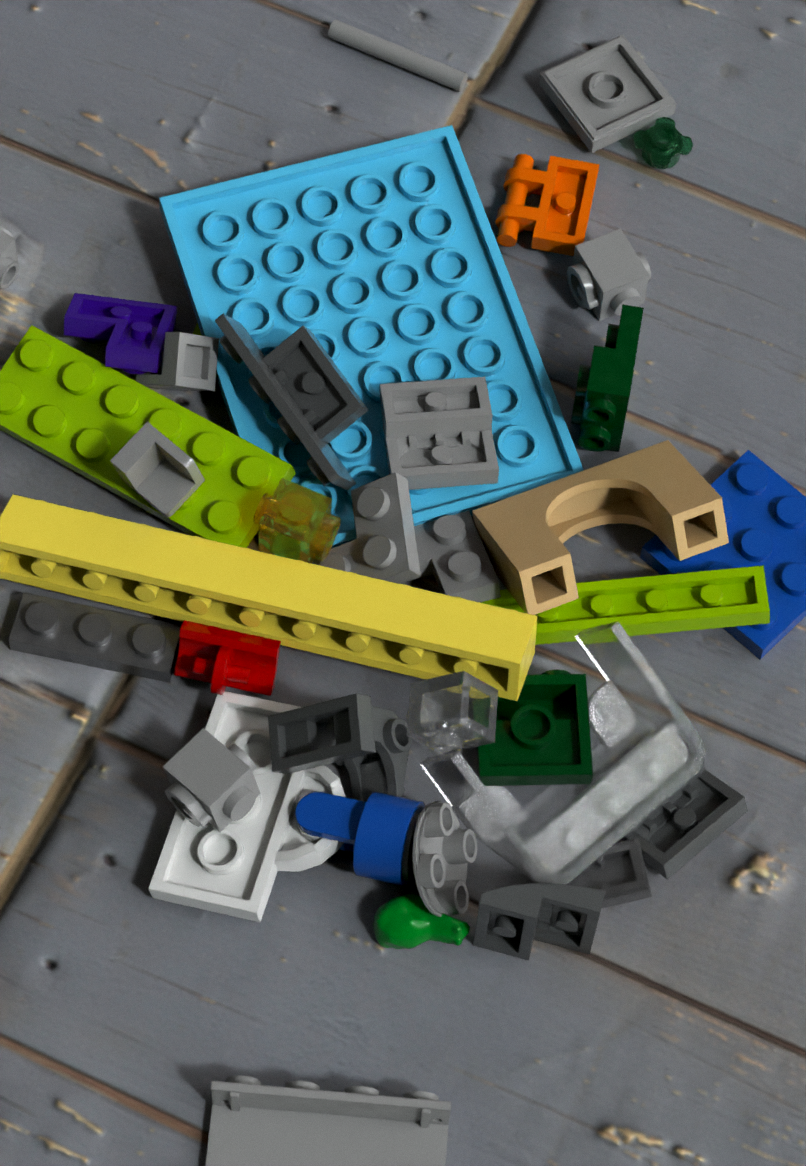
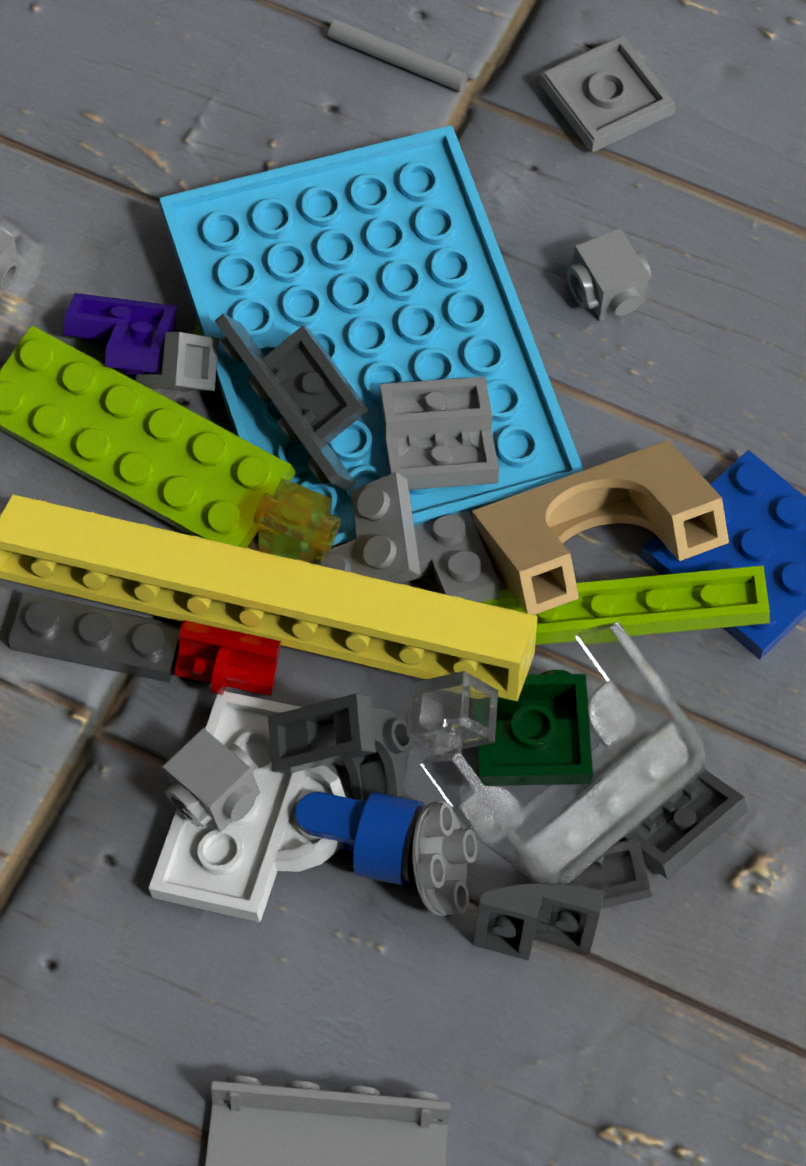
(157, 470): light grey panel -> none
(408, 923): green animal -> none
(564, 204): orange plate -> none
(606, 385): dark green plate -> none
(662, 154): clear green plate -> none

